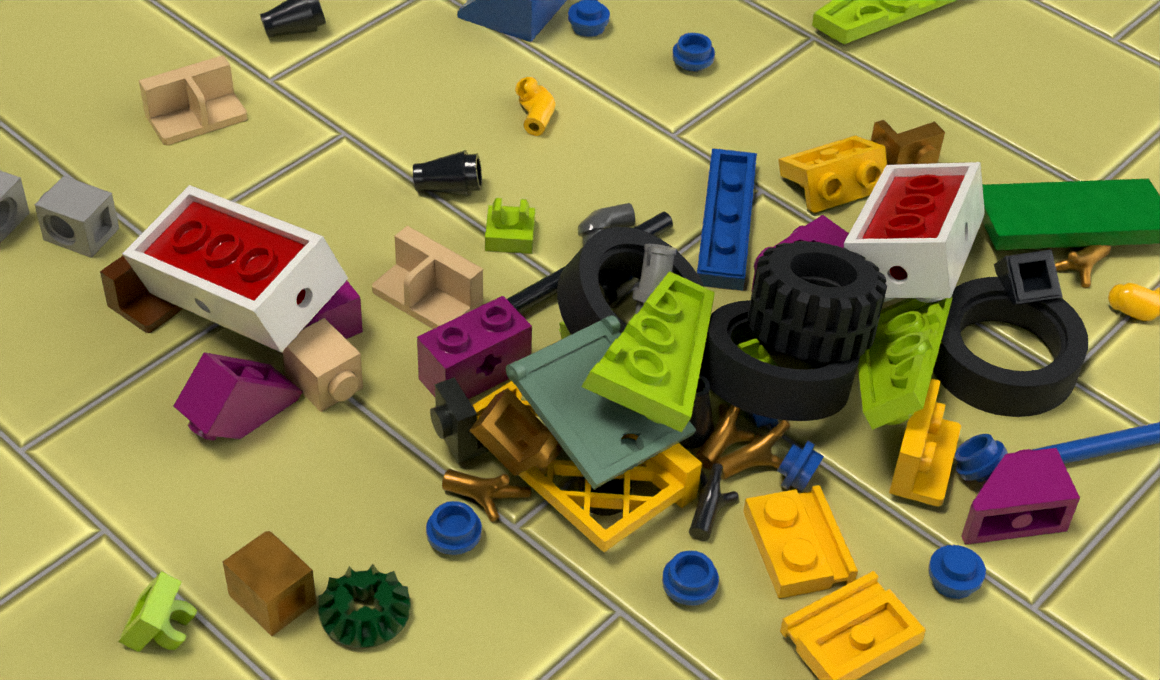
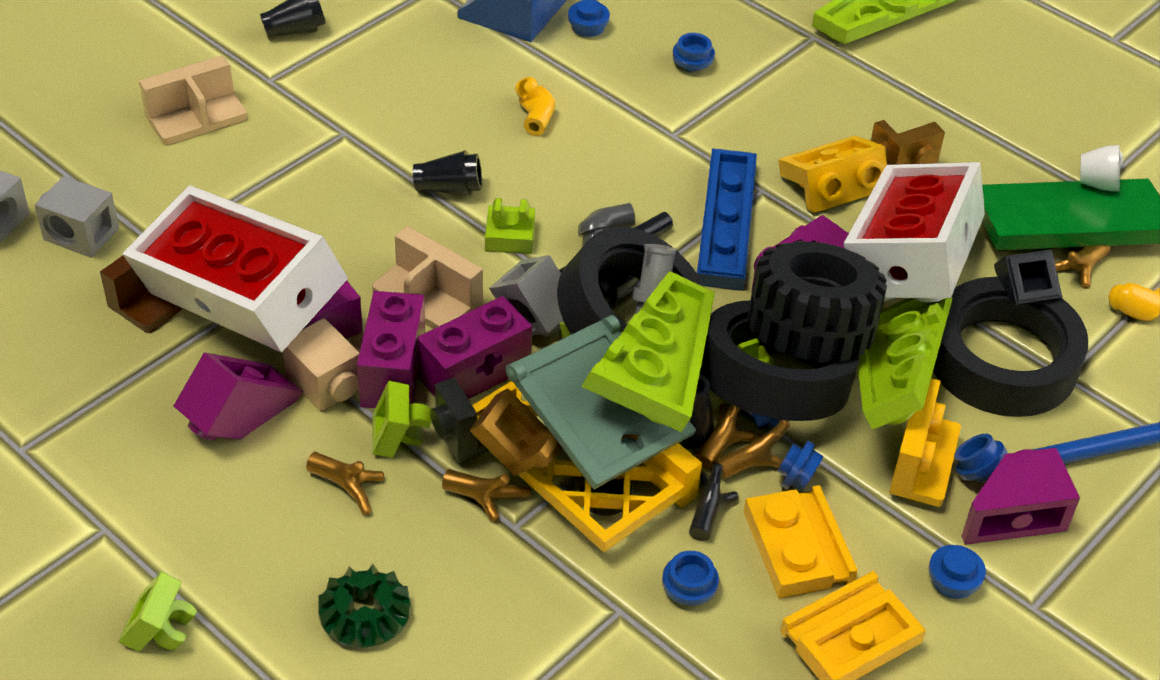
(270, 582): pearl gold panel -> none
(346, 475): none -> pearl gold bar
(390, 345): none -> magenta brick
(397, 420): none -> lime tile
(453, 528): blue plate -> none
(533, 293): none -> light grey brick
(1102, 168): none -> white bar

